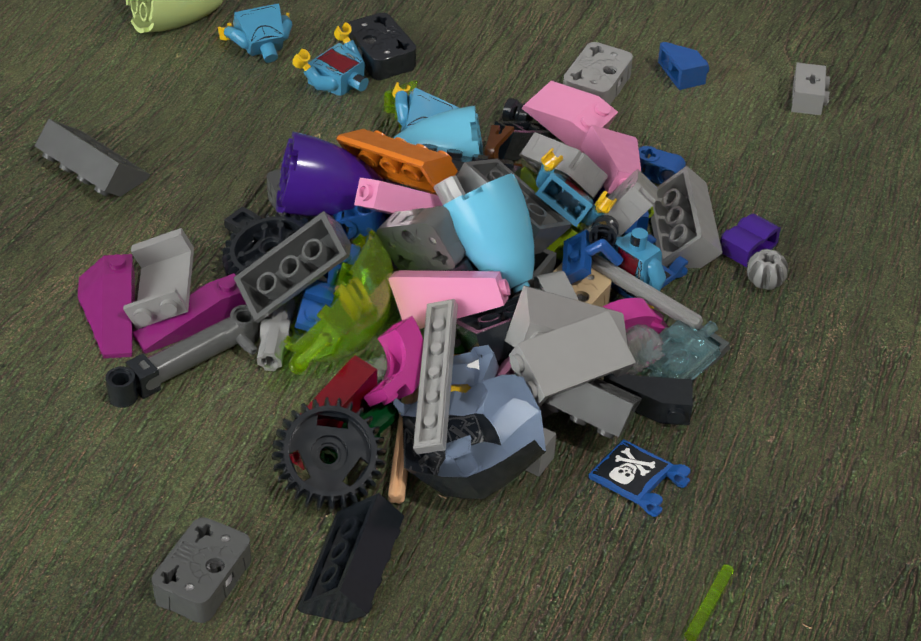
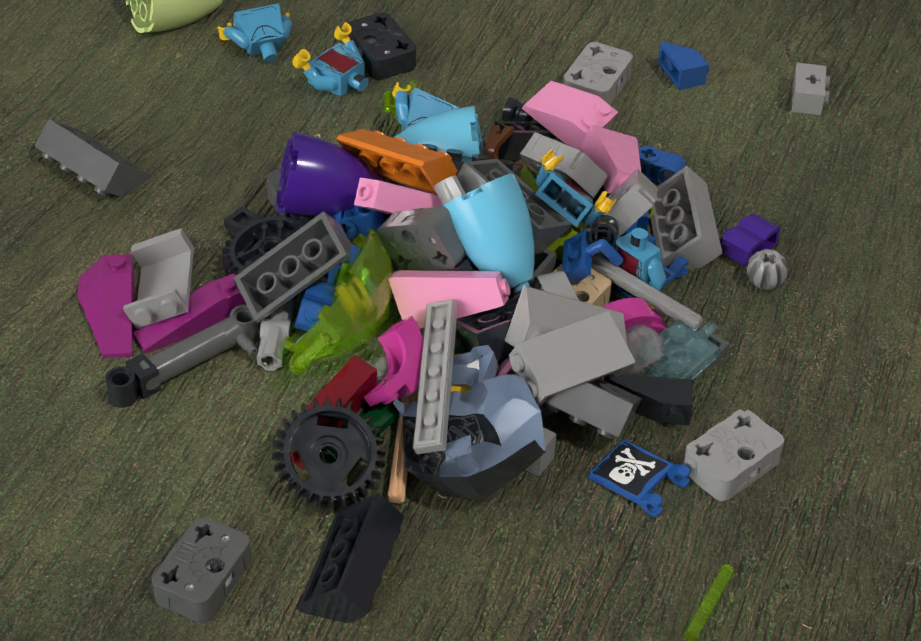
(733, 454): none -> light grey axle

